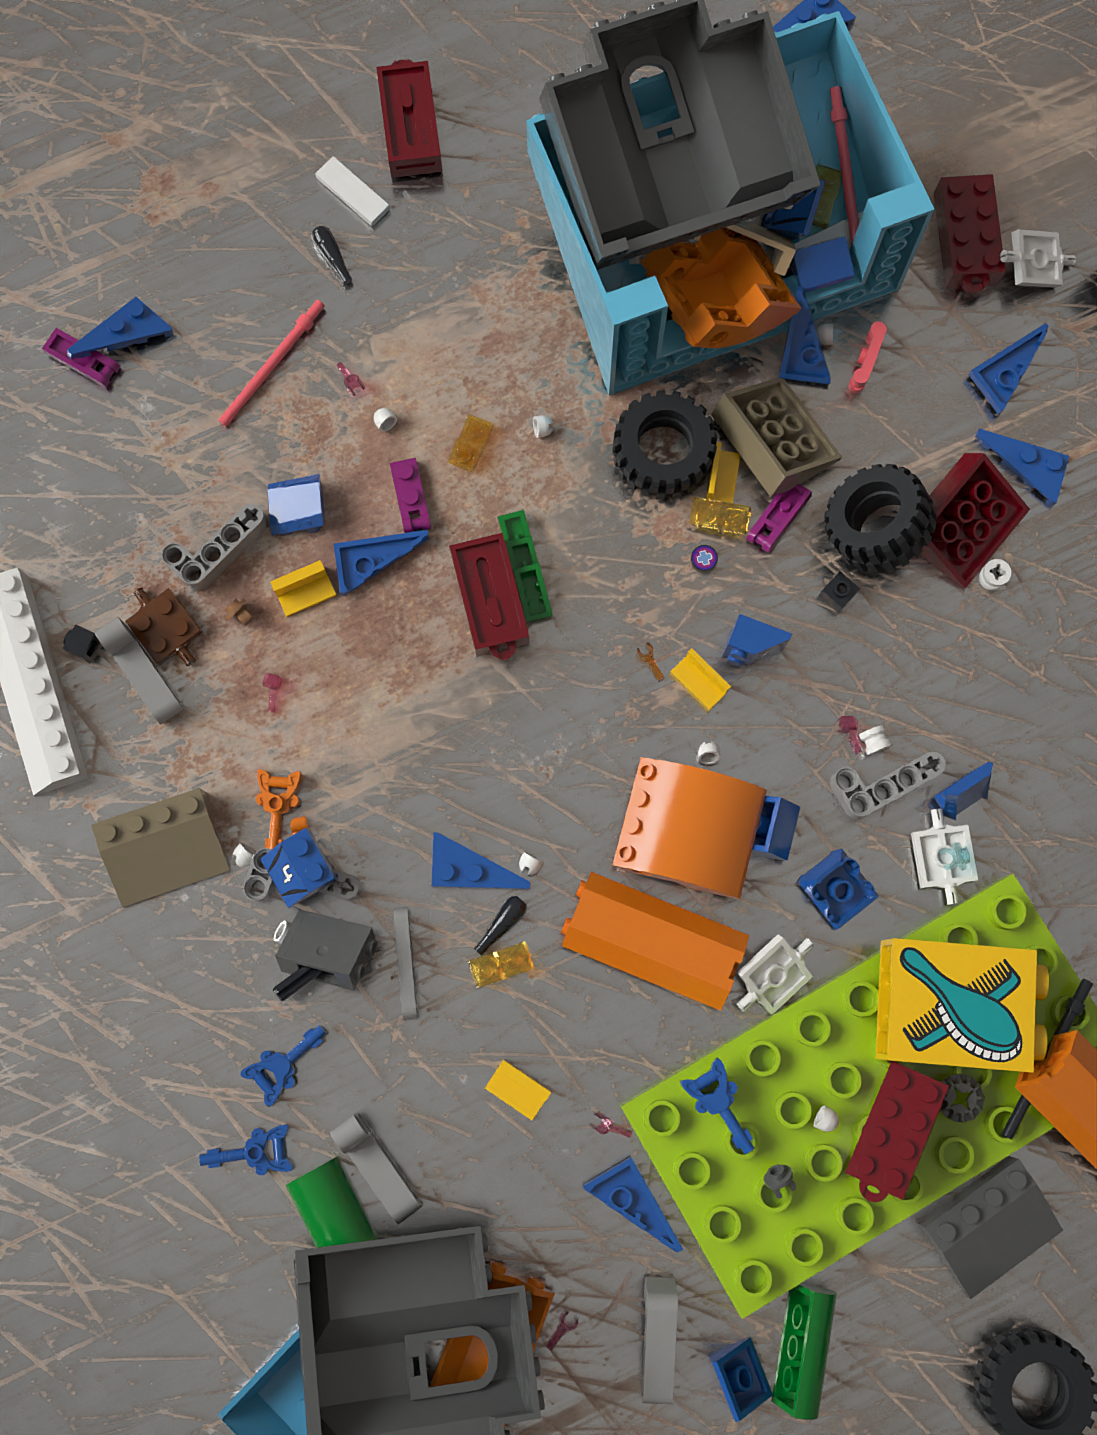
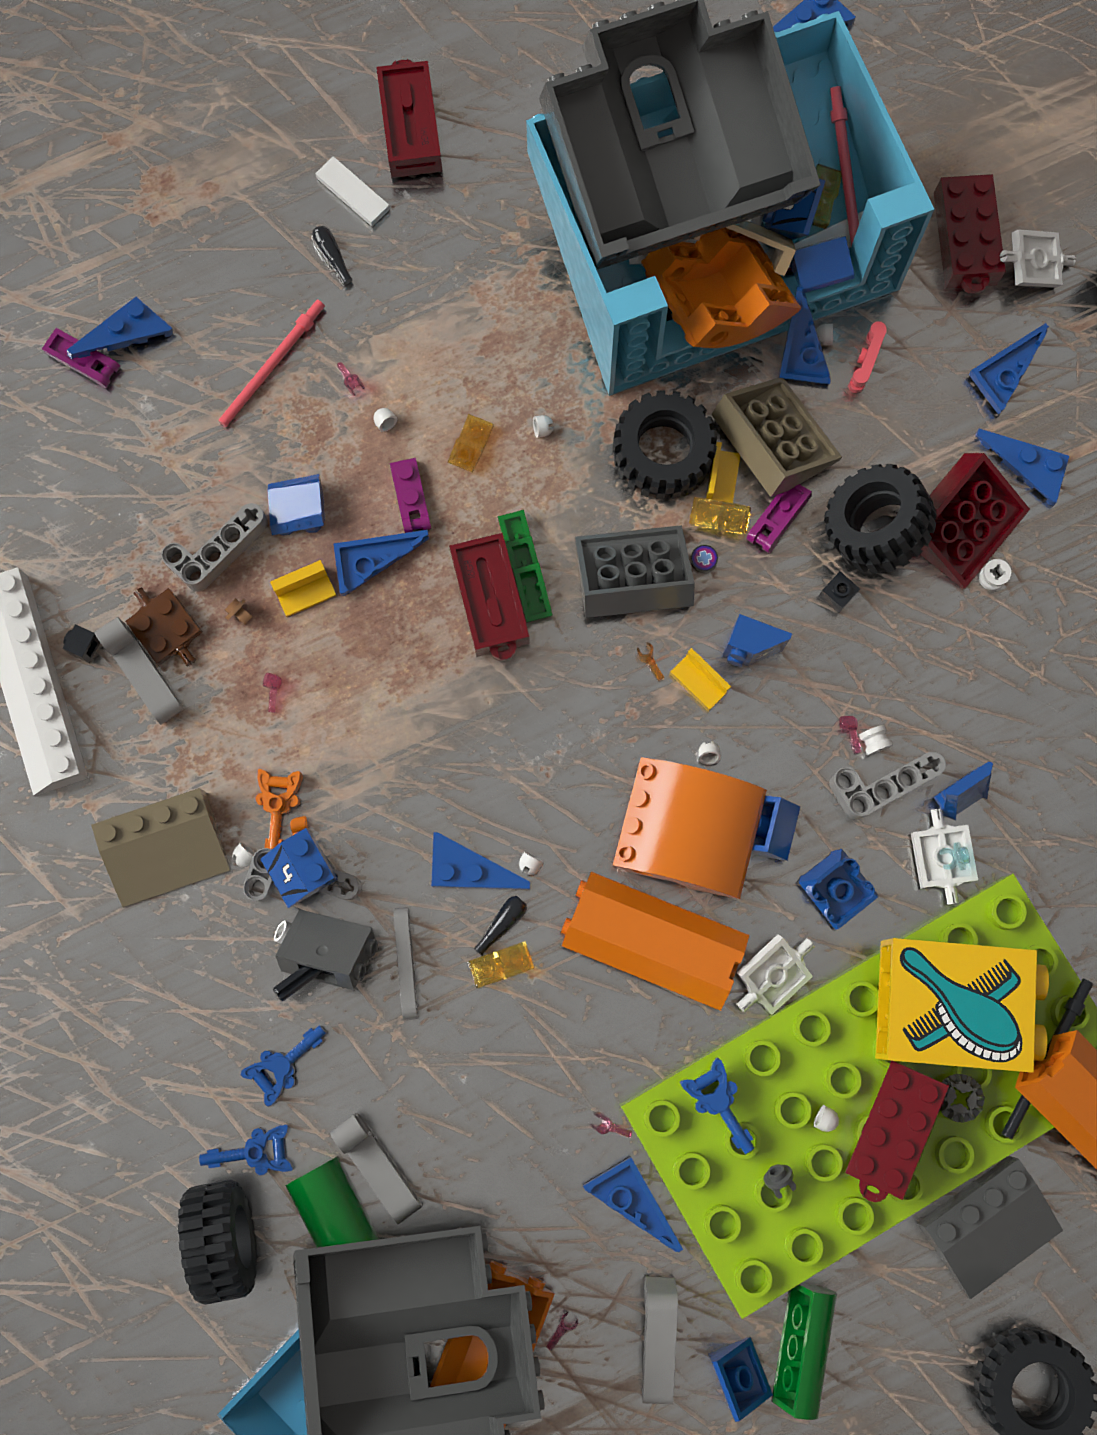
(217, 1242): none -> black tyre
(518, 1089): yellow panel -> none
(634, 571): none -> dark grey slope

